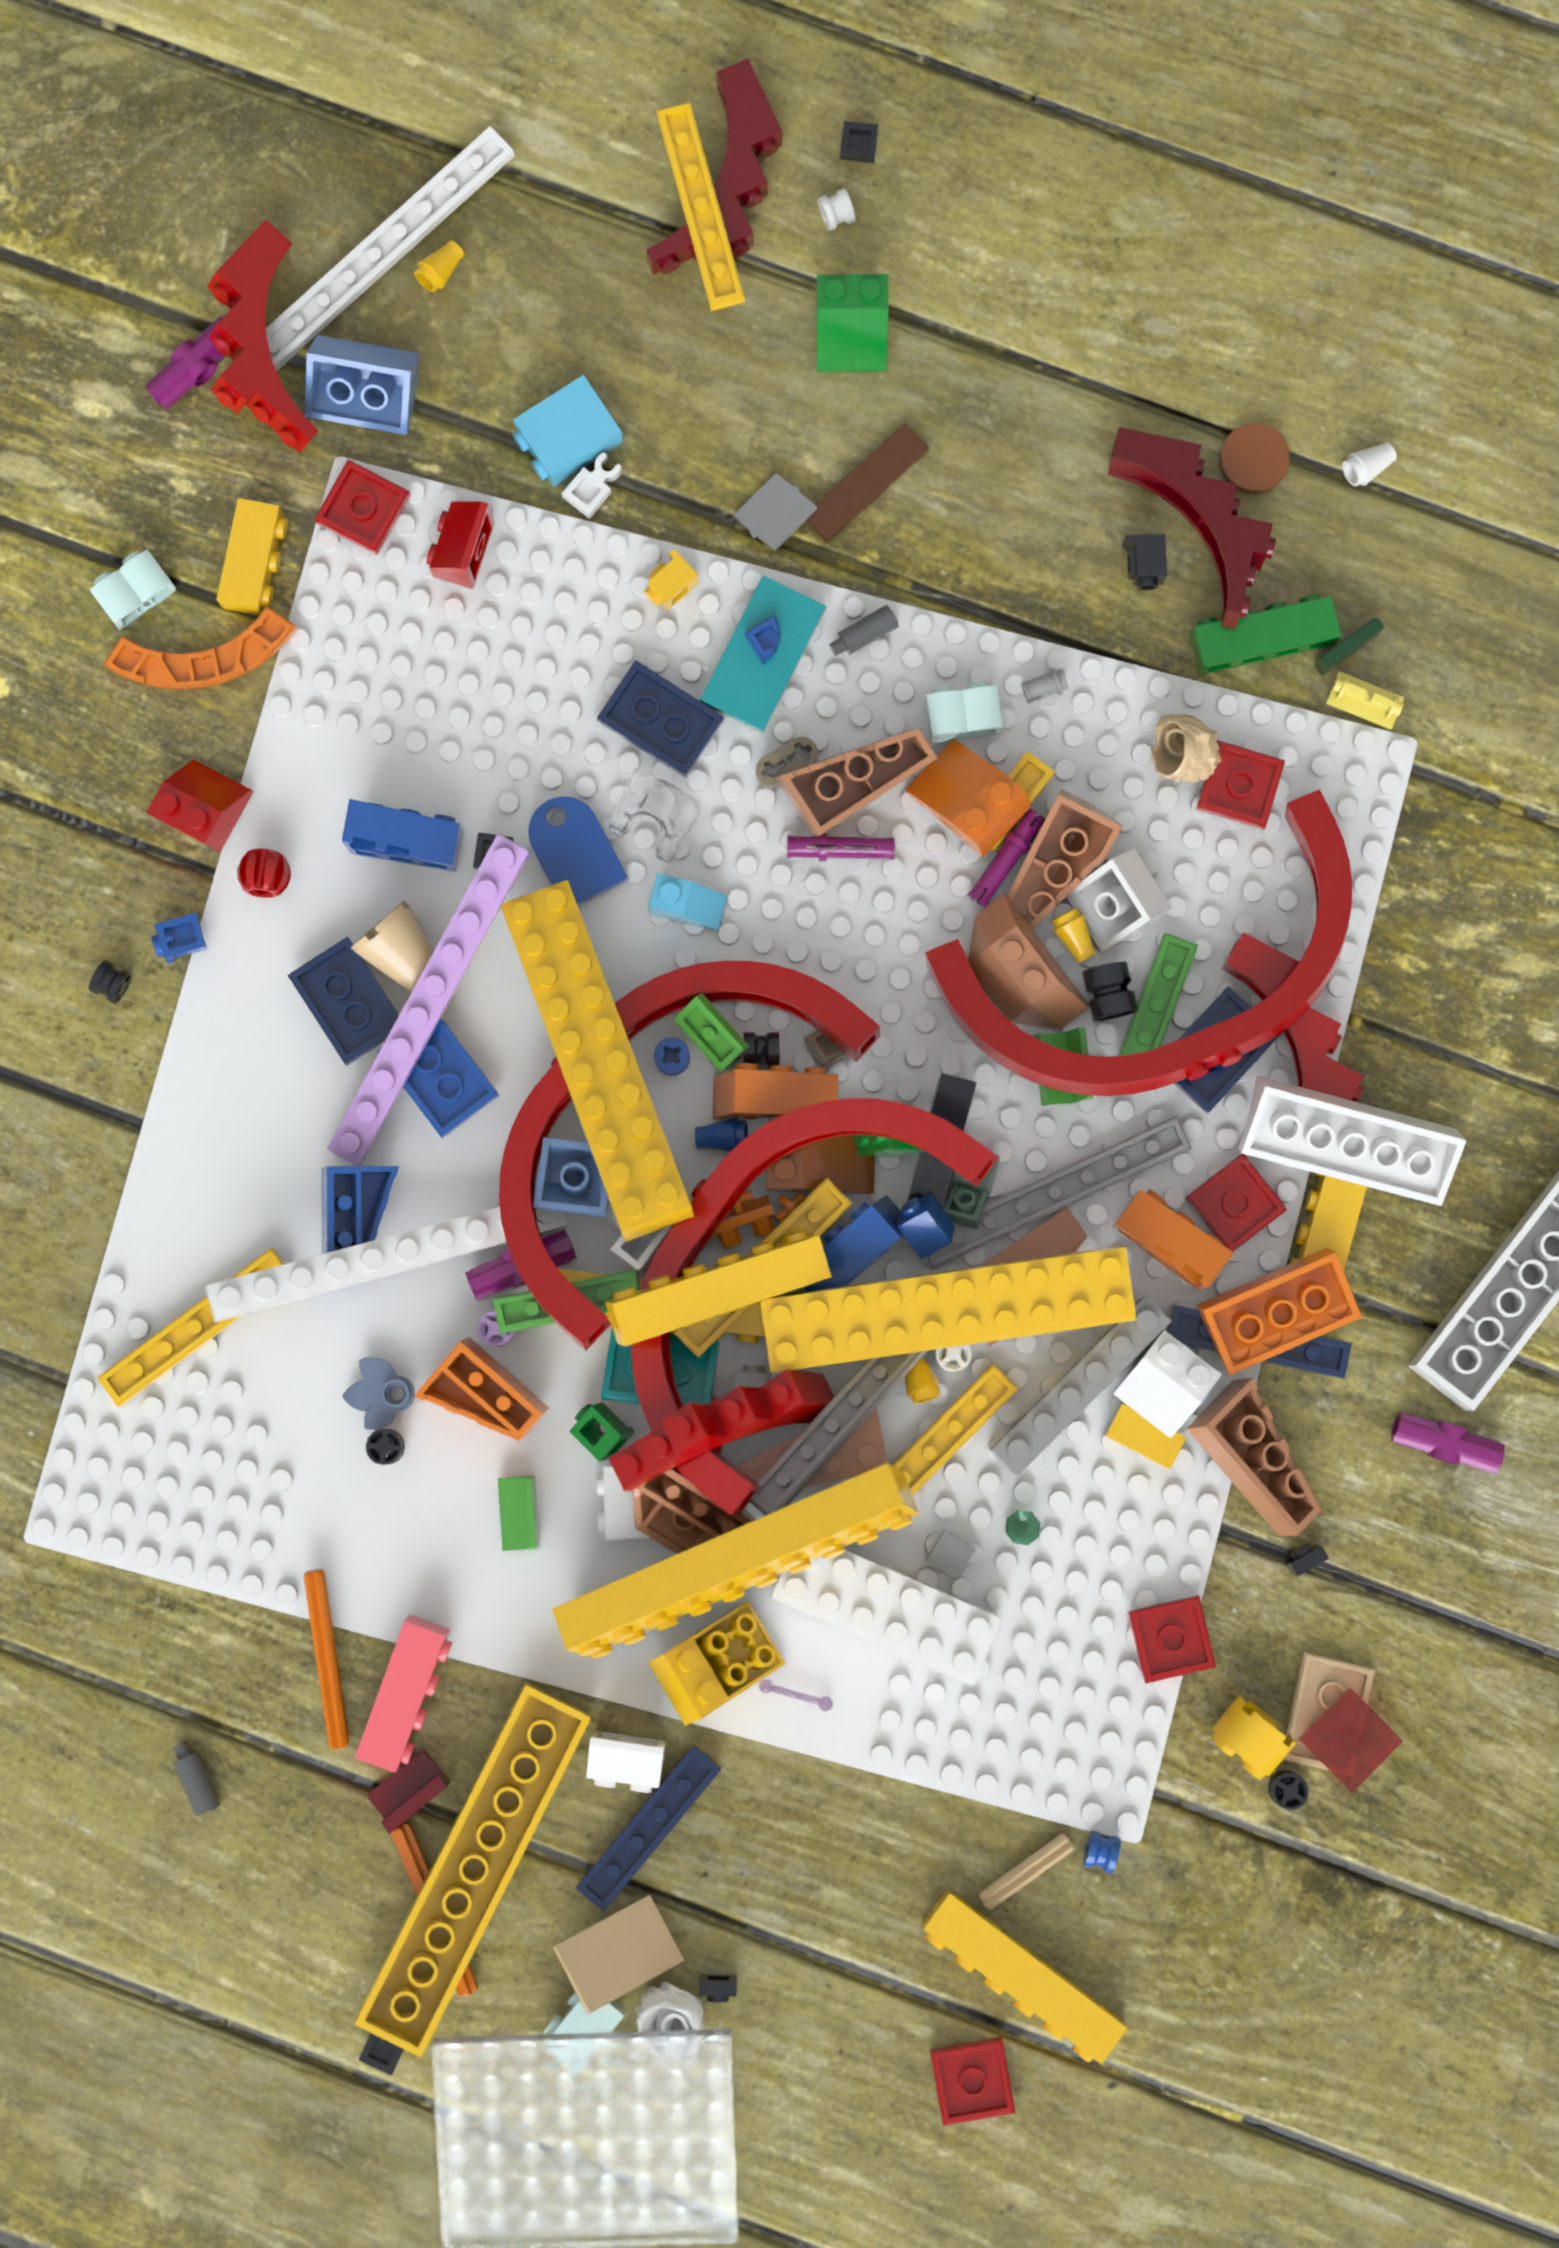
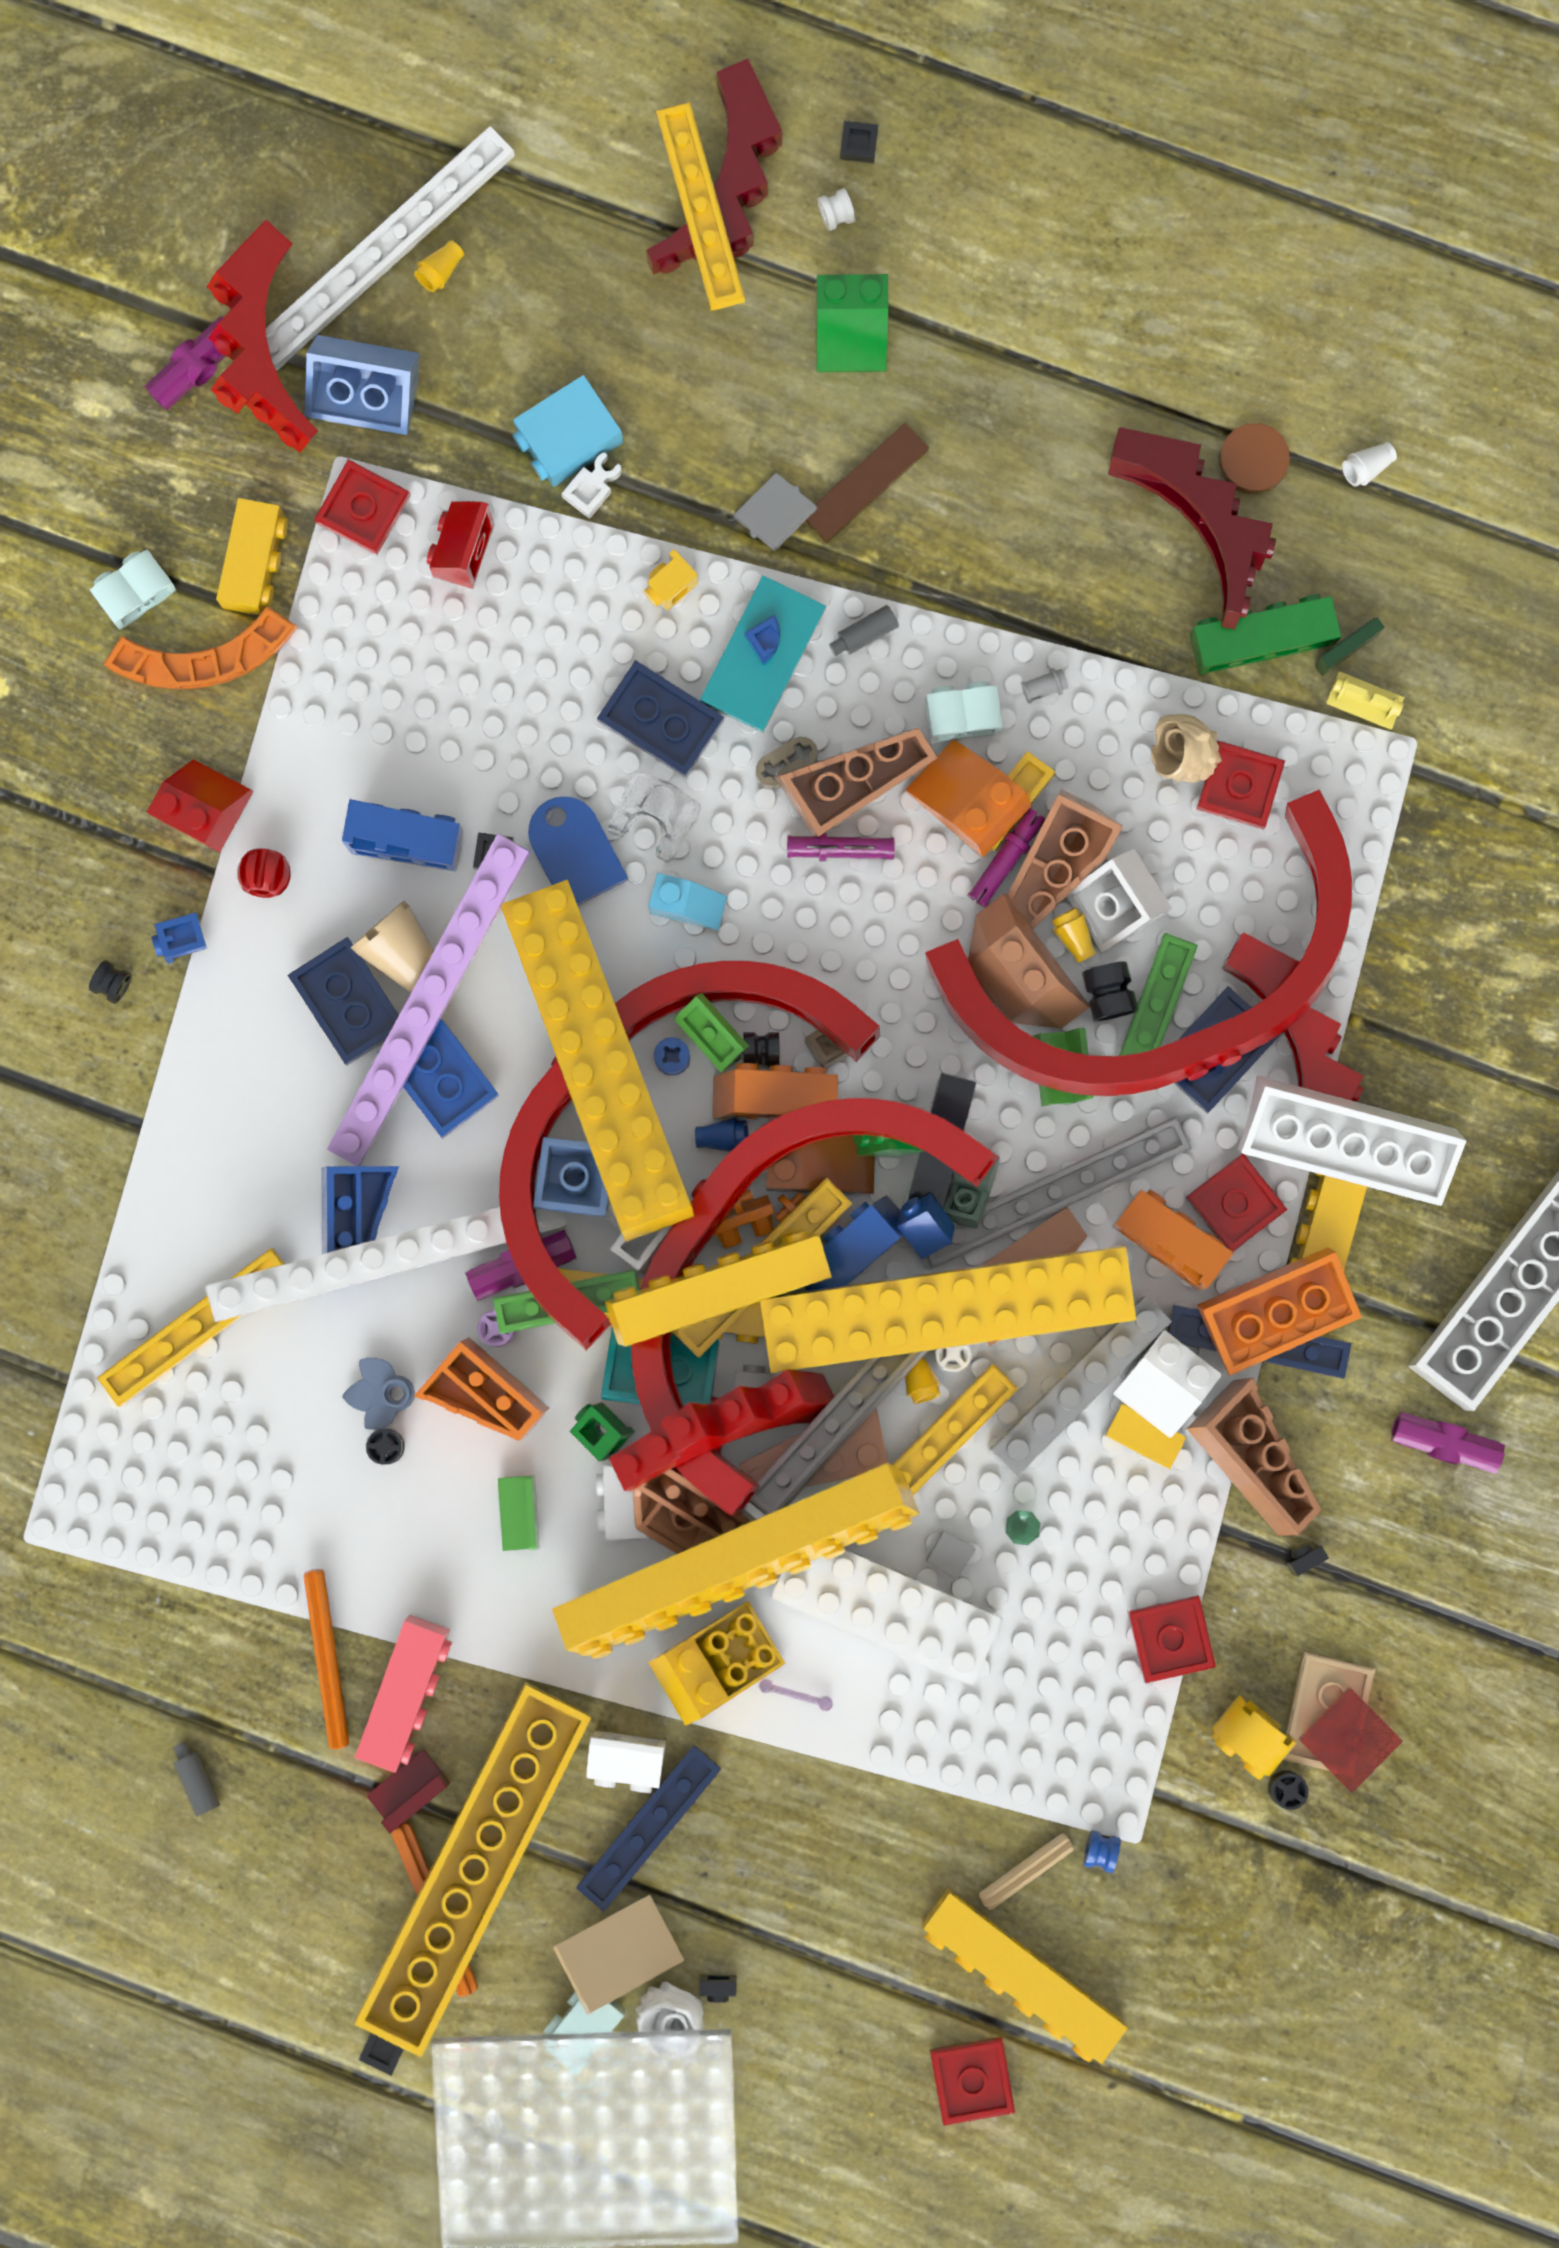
(1146, 560): black window -> none

